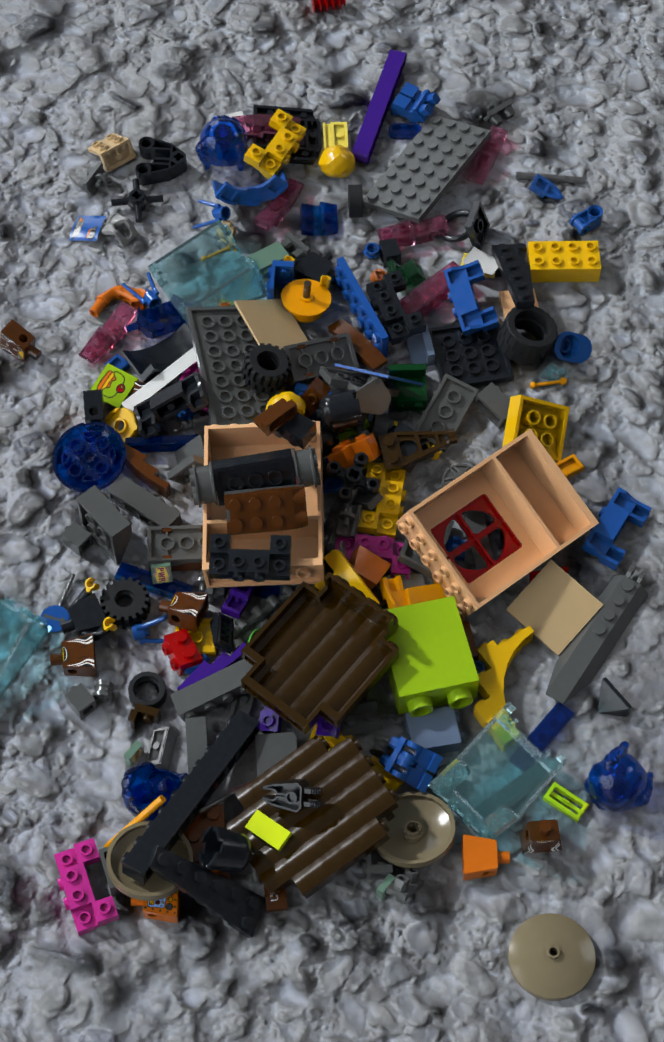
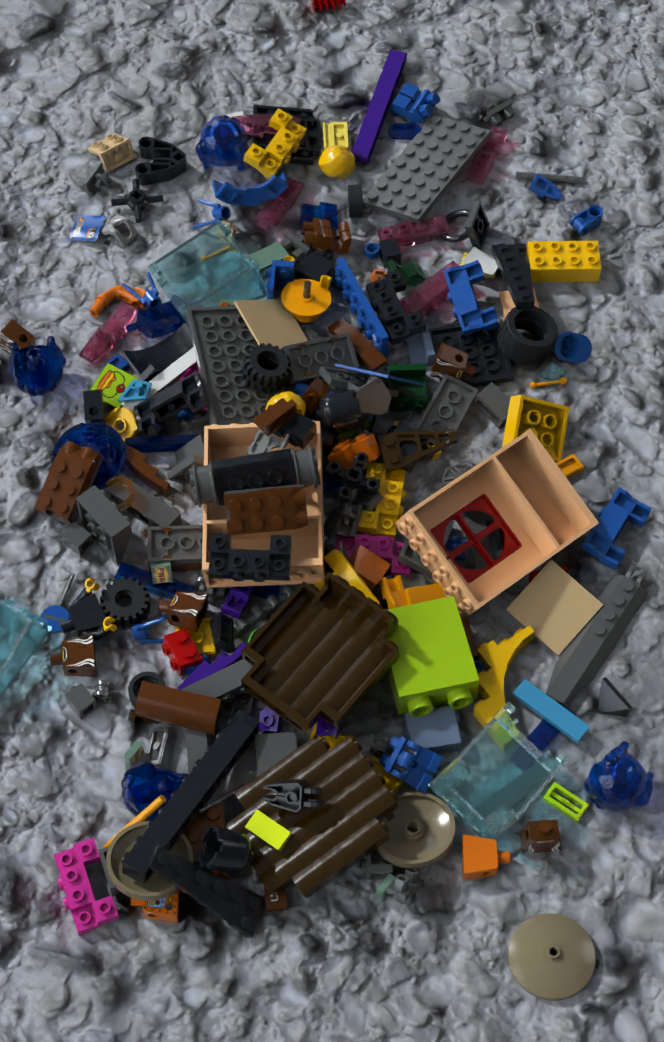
(36, 368): none -> clear blue piece
(67, 479): none -> reddish brown piece
(124, 482): none -> clear orange helmet
(136, 391): none -> dark azure piece
(178, 707): none -> reddish brown brick
(265, 444): none -> light grey piece
(322, 236): none -> reddish brown hips
(452, 362): none -> reddish brown torso
(551, 711): none -> dark azure tile

